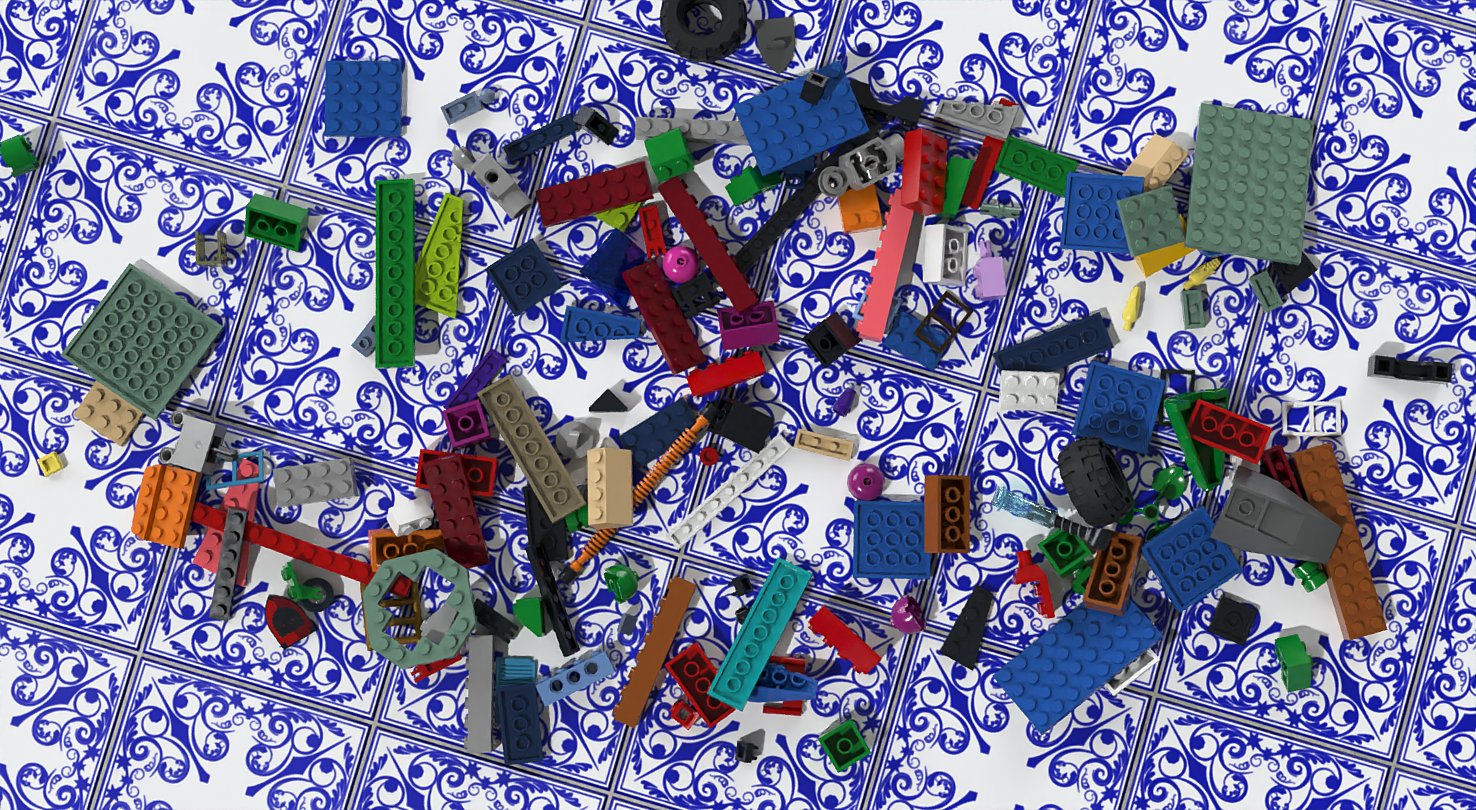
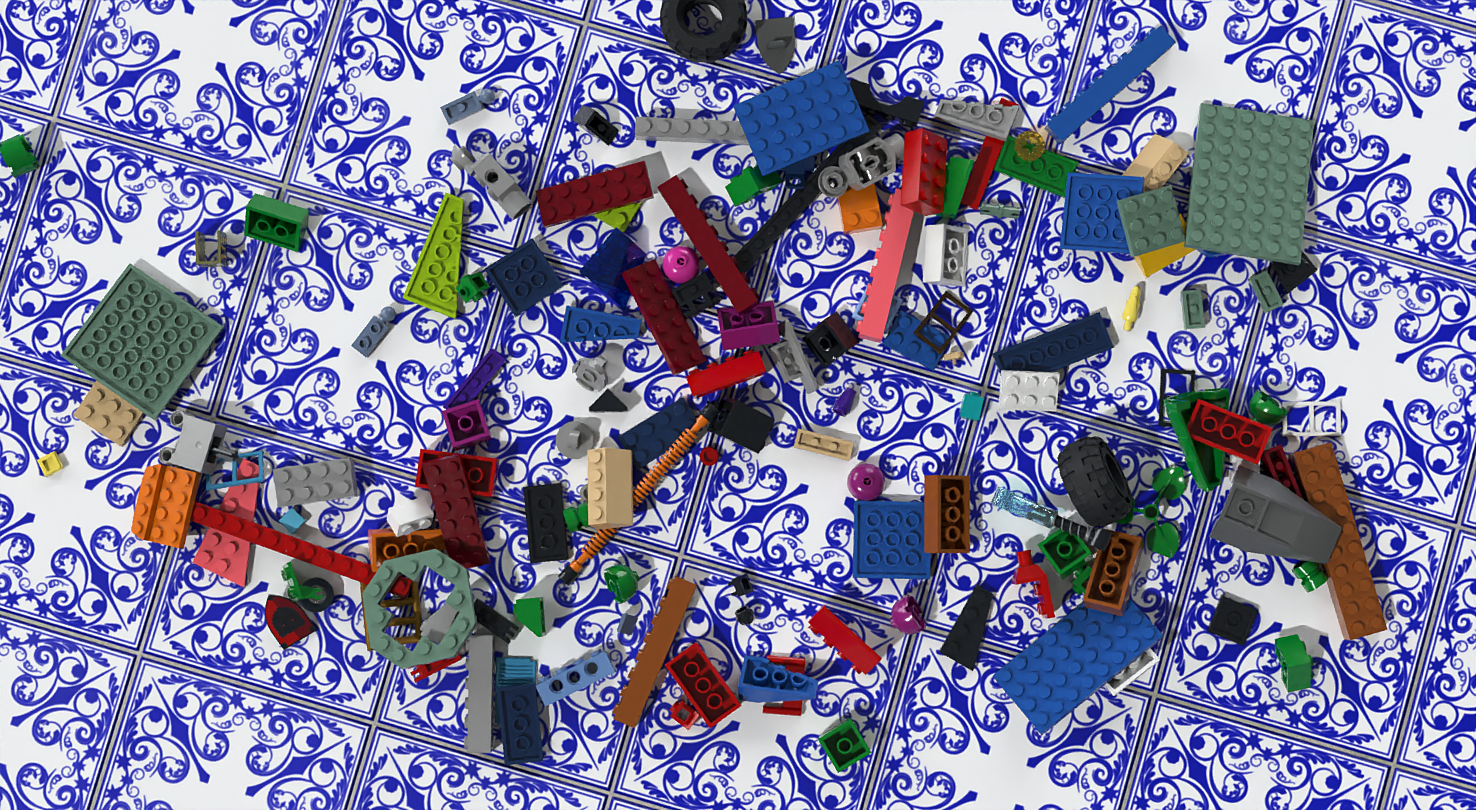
(229, 563): black plate -> none
(292, 520): none -> medium azure tile
(363, 99): blue plate -> none
(395, 274): green plate -> none
(472, 287): none -> green brick
(531, 449): dark tan plate -> none
(540, 138): dark blue tile -> none
(552, 599): black plate -> none
(591, 373): none -> light grey tile
(652, 230): red hinge -> none
(669, 154): green slope -> none
(728, 491): white tile -> none
(744, 751): black tile -> none
(759, 634): teal plate -> none
(791, 359): none -> light grey bracket
(814, 88): black brick -> none
(954, 356): none -> tan piece
(971, 406): none -> teal brick
(989, 275): lavender brick -> none
(1034, 138): none -> clear yellow gear
(1109, 85): none -> blue brick
(1118, 407): blue plate -> none
(1189, 560): blue plate -> none
(1200, 274): light yellow piece -> none
(1266, 409): none -> green cylinder
(1409, 370): black arch -> none

